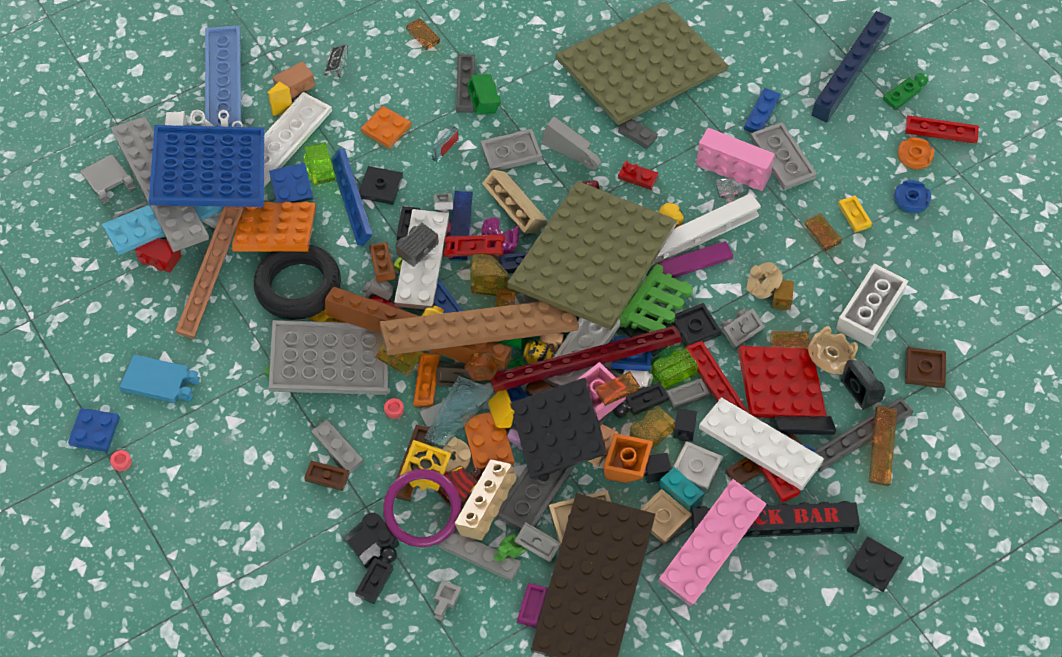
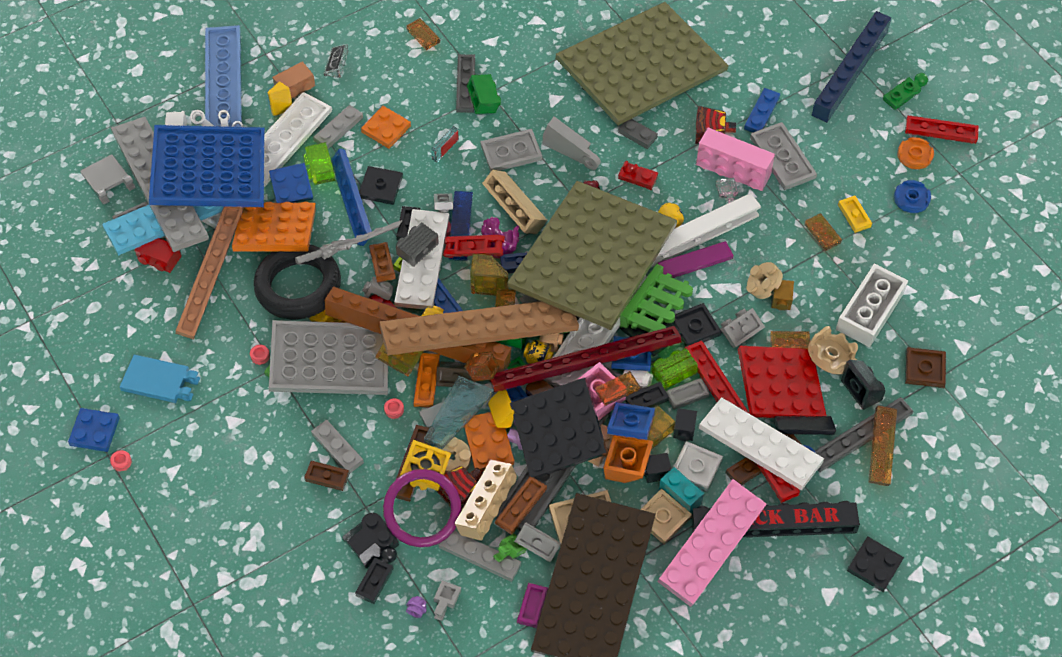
(259, 354): none -> coral tile
(330, 249): none -> light grey sword
(338, 126): none -> light grey plate
(416, 607): none -> medium lavender plate
(521, 505): none -> dark orange tile
(631, 421): none -> blue plate
(712, 119): none -> torso

